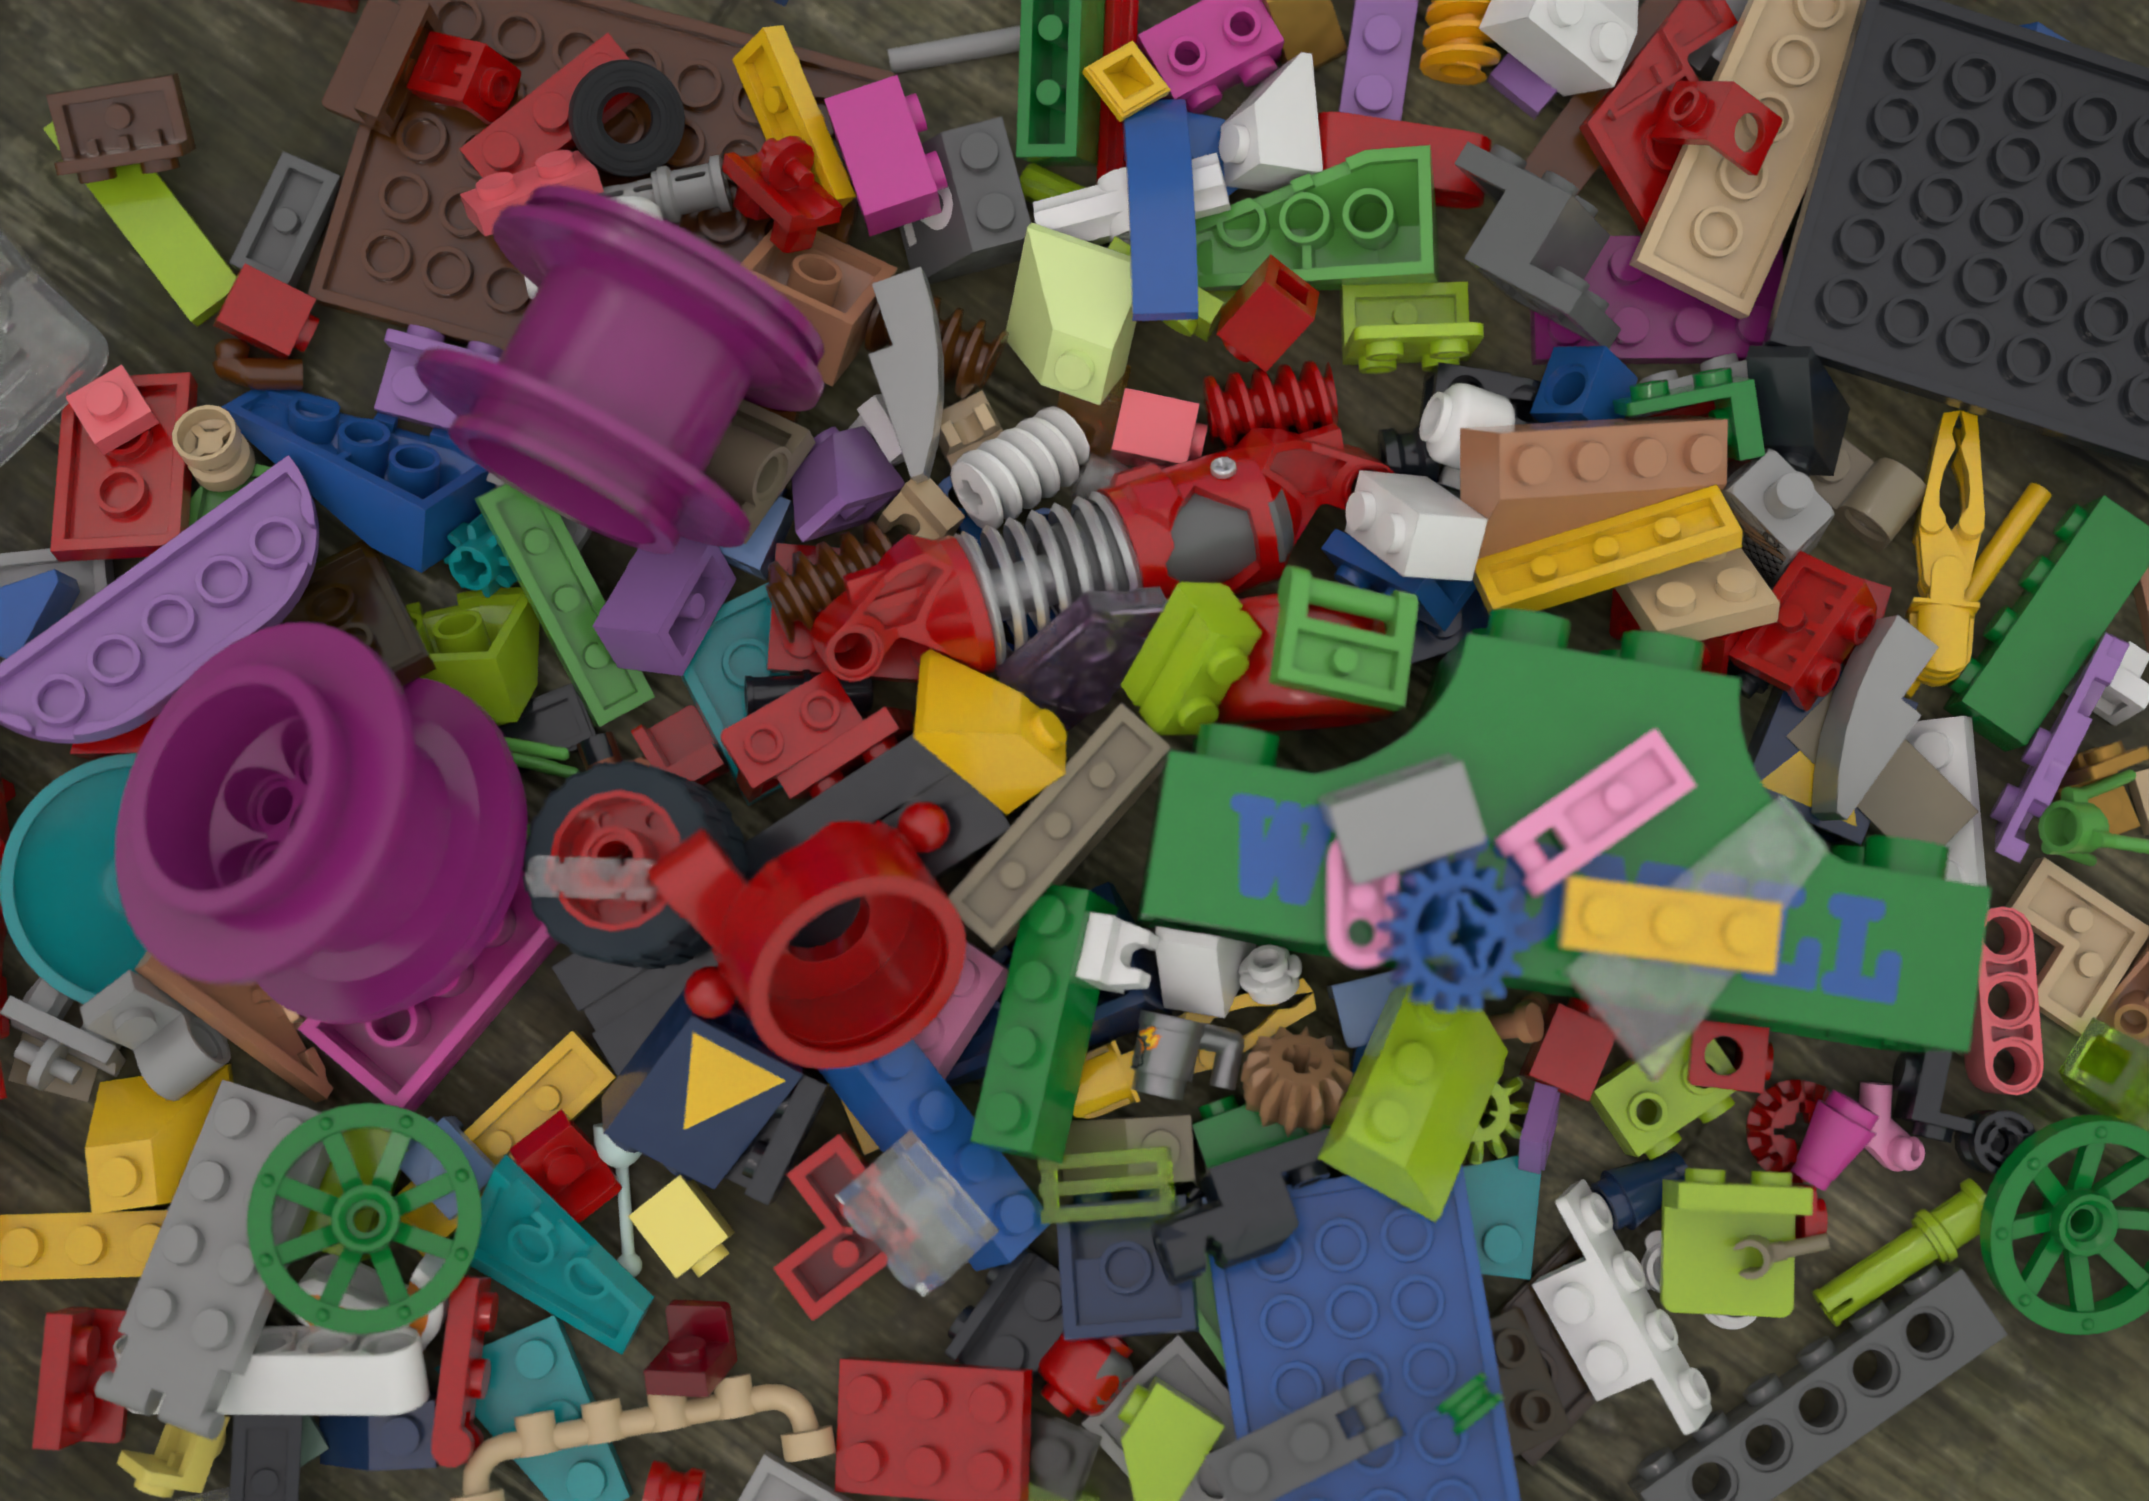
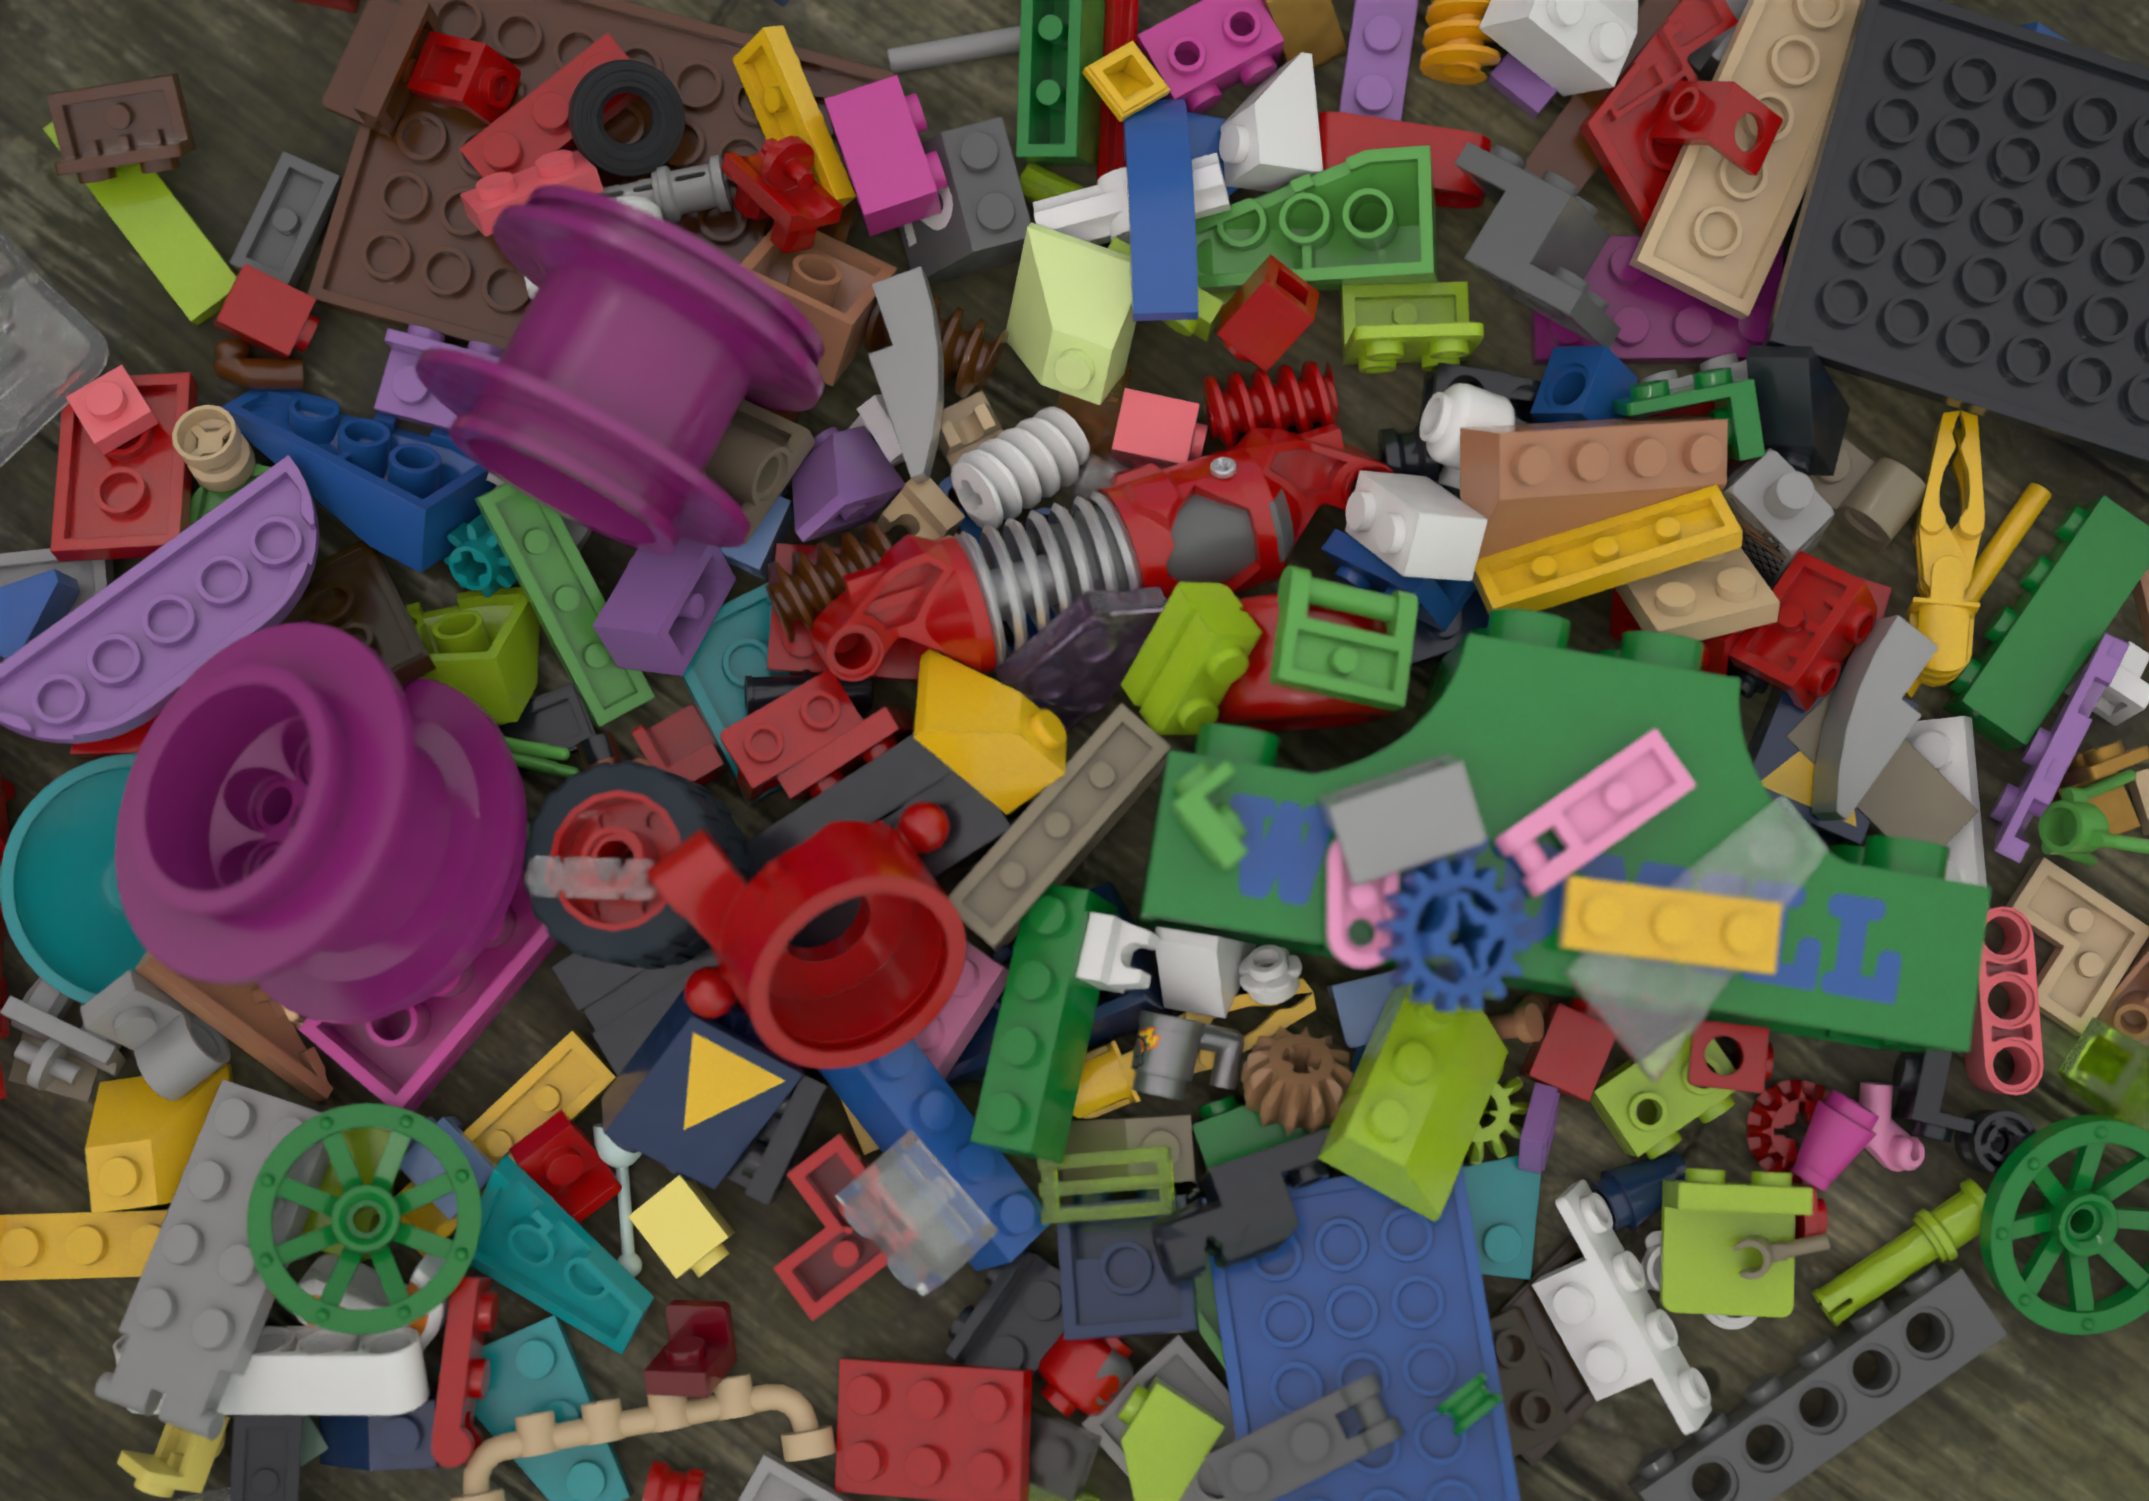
(74, 1357): red bracket -> none
(1213, 830): none -> bright green bracket

